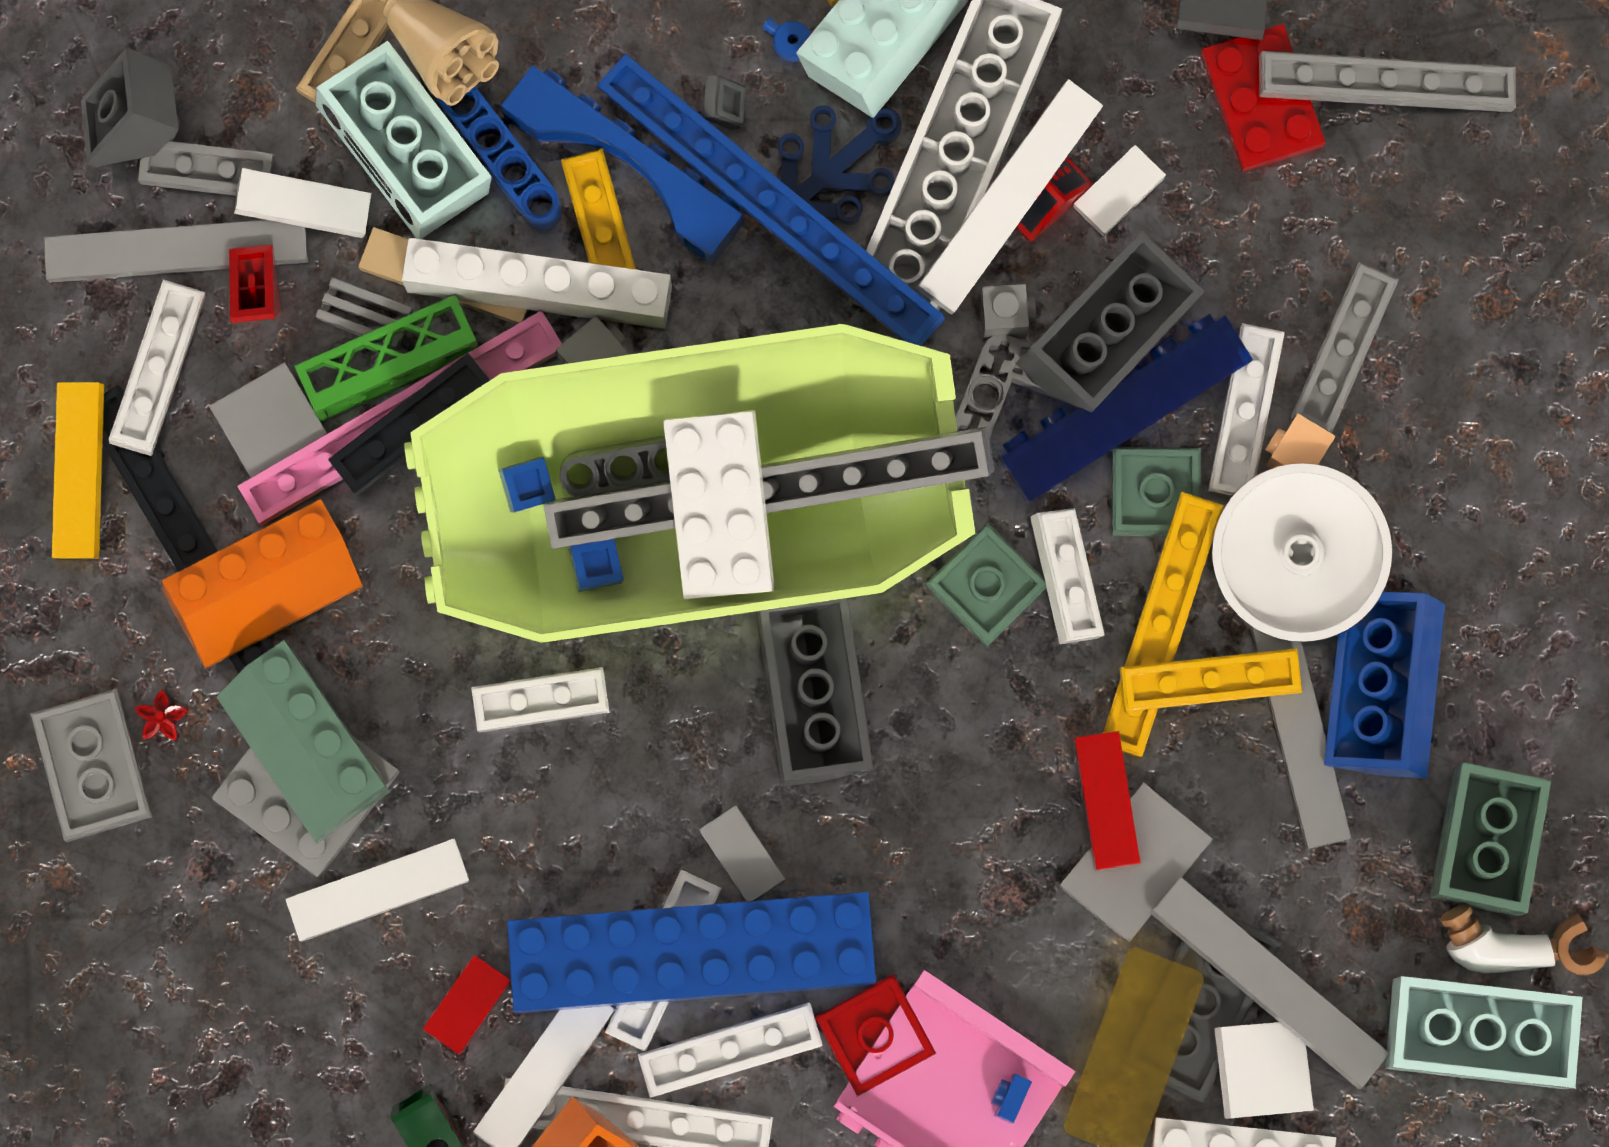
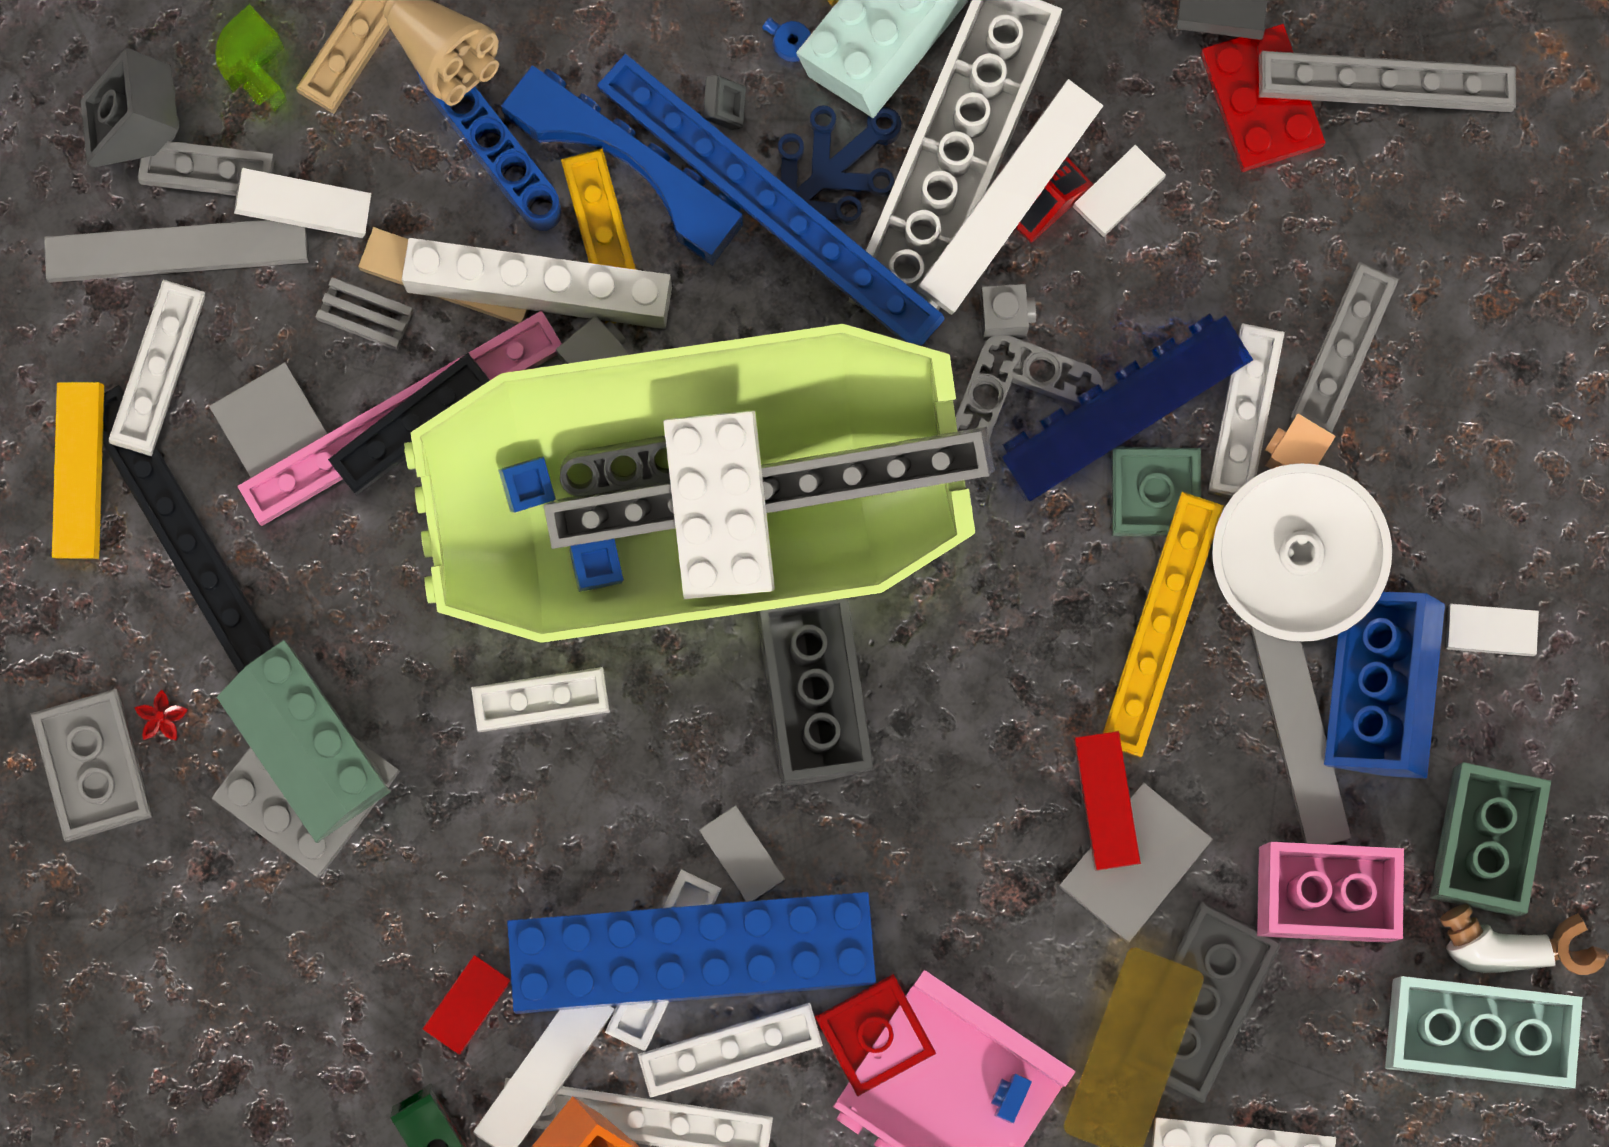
(243, 51): none -> clear neon green brick
(253, 284): red slope -> none
(262, 583): orange slope -> none
(377, 890): white tile -> none
(393, 374): bright green fence -> none
(403, 140): light aqua brick -> none
(986, 585): sand green tile -> none
(1067, 576): white tile -> none
(1111, 325): dark grey slope -> none
(1210, 680): yellow tile -> none
(1262, 1070): white tile -> none
(1270, 983): light grey tile -> none
(1330, 892): none -> bright pink brick
(1492, 630): none -> white tile

